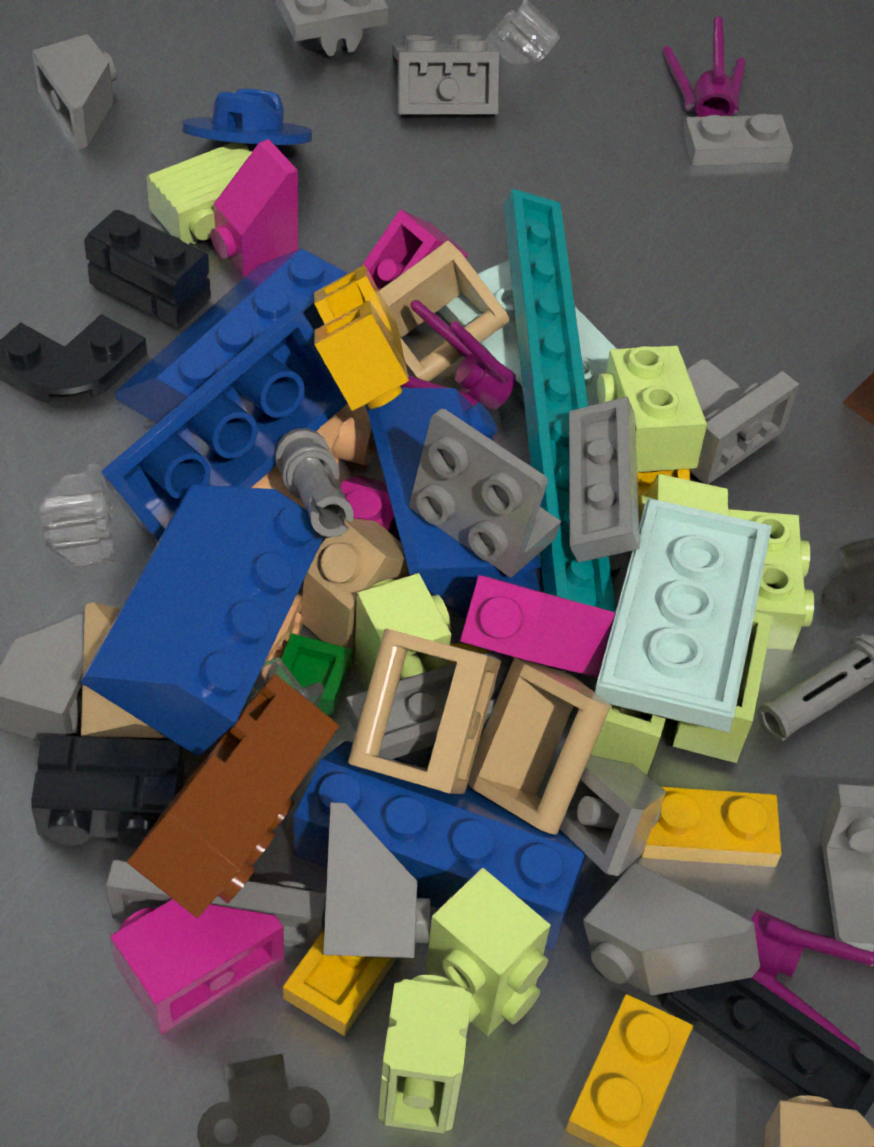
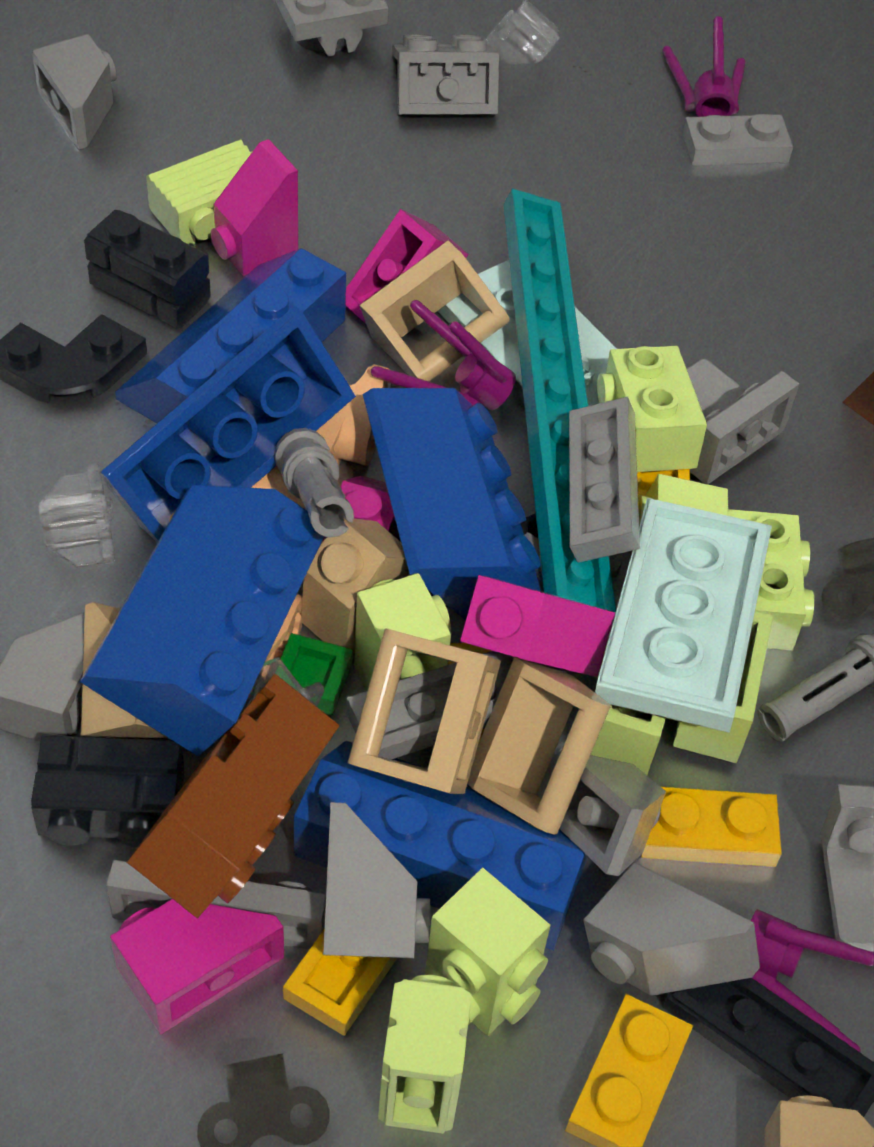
(247, 118): blue piece -> none
(360, 340): yellow arch -> none
(481, 495): light grey bracket -> none

